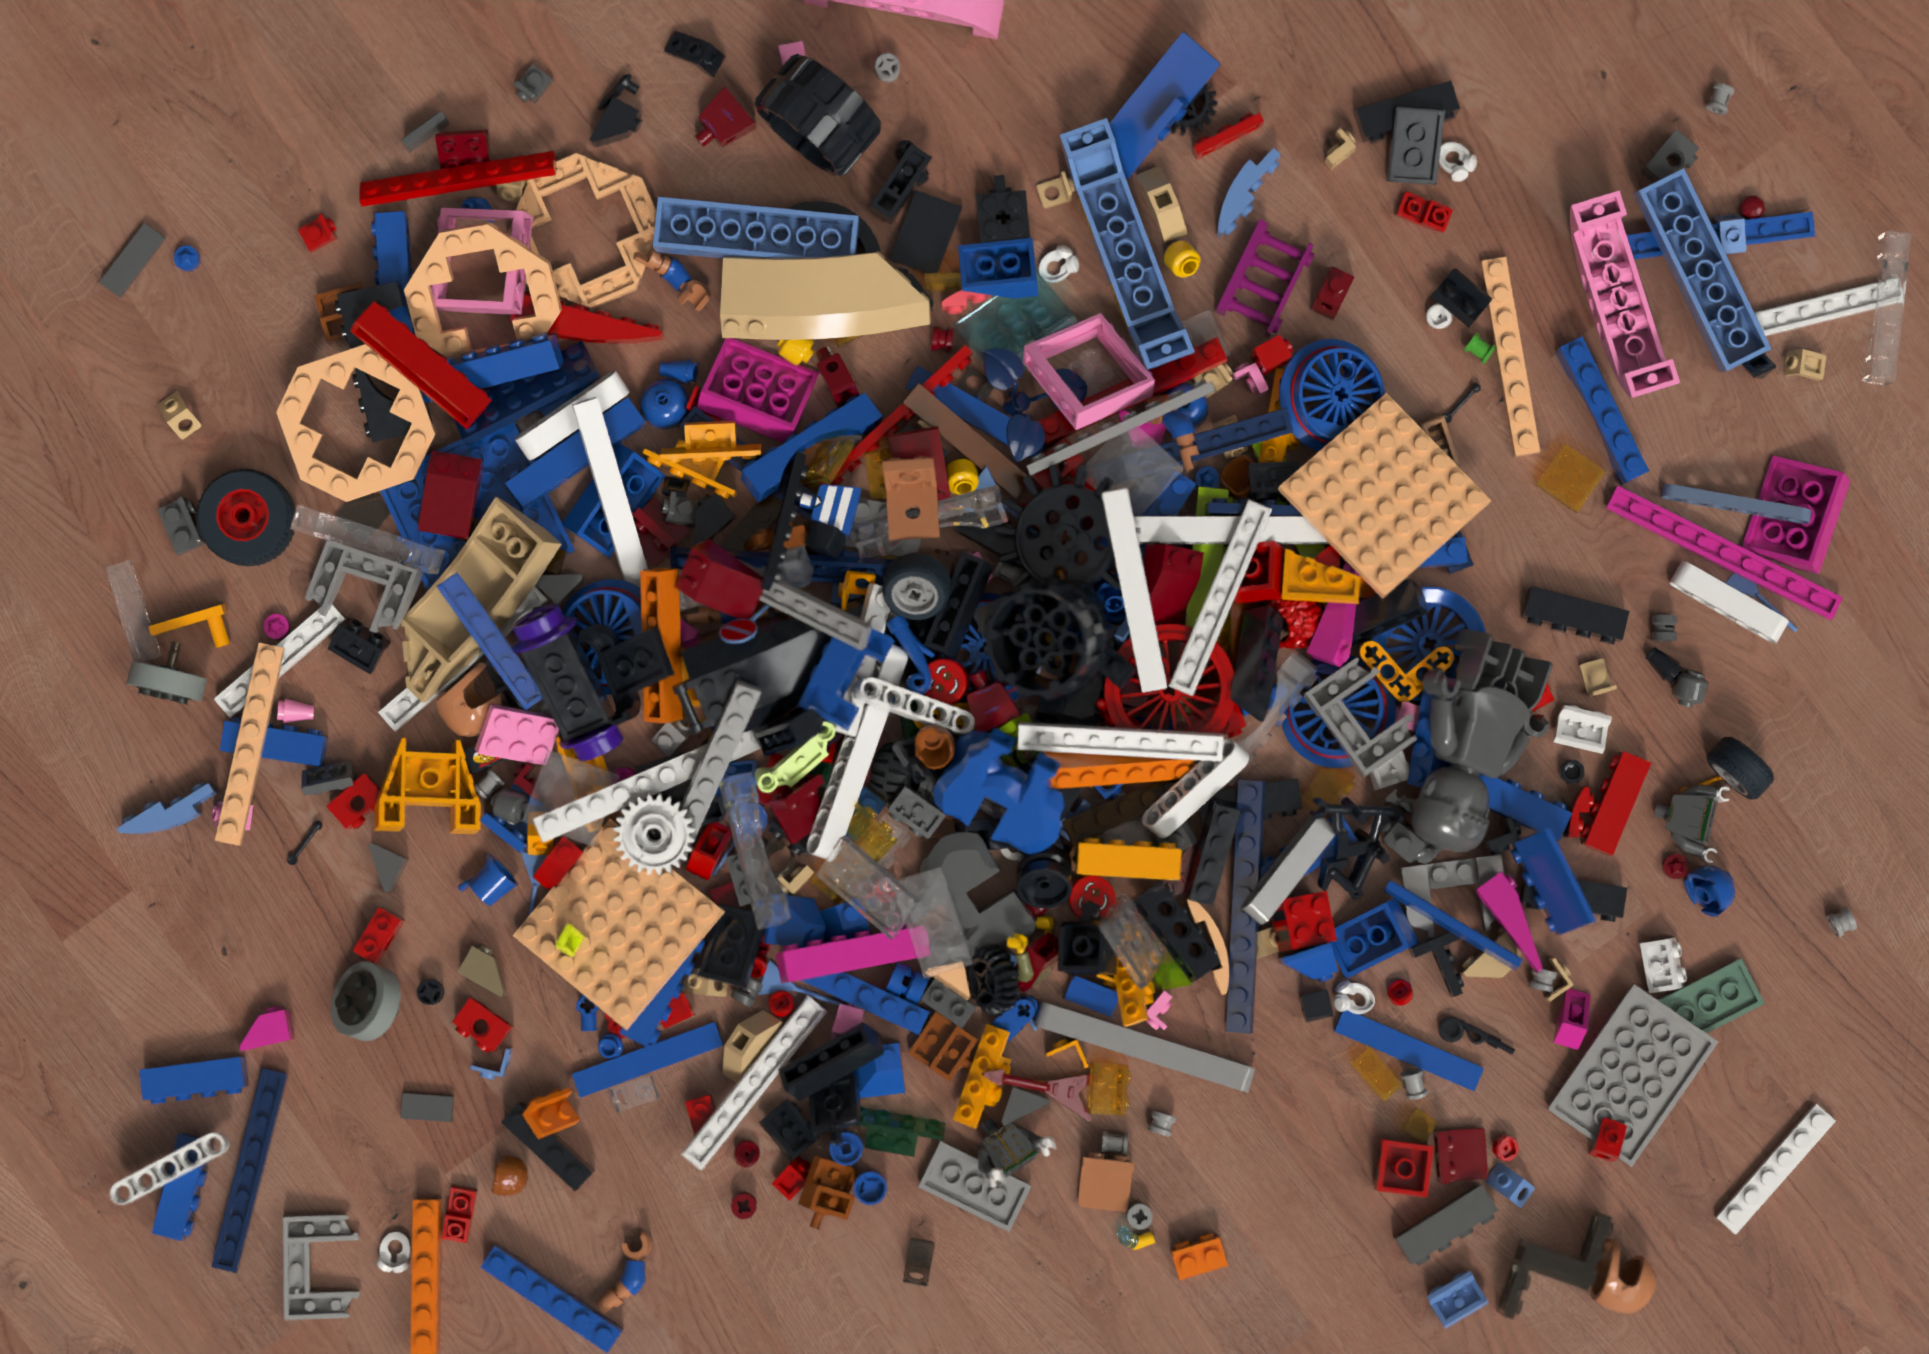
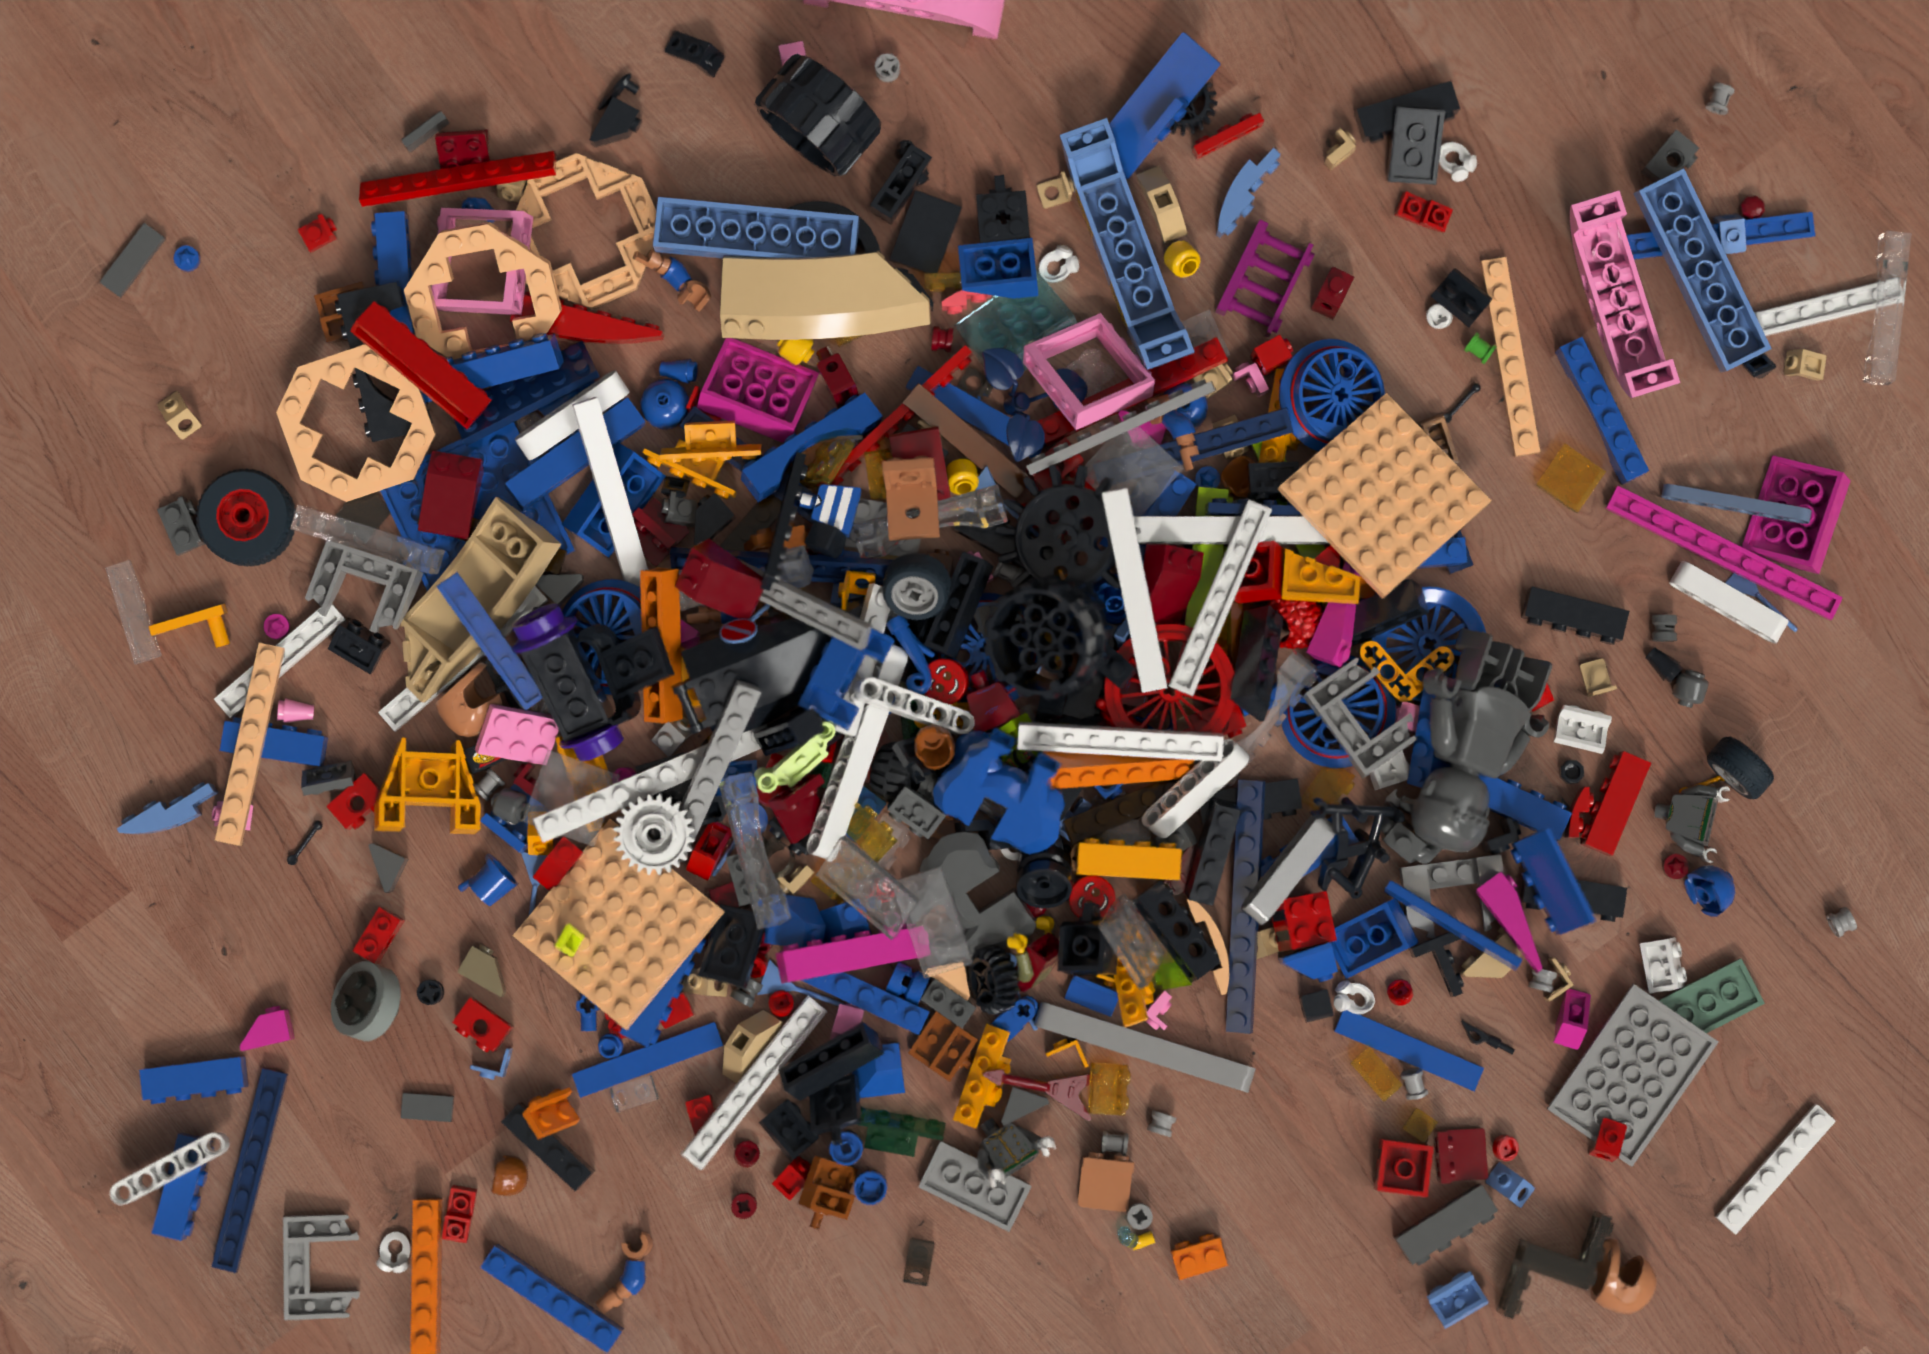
(167, 680): light grey wheel -> none
(532, 85): dark grey bracket -> none
(724, 121): dark red torso -> none
(1451, 1029): black tile -> none

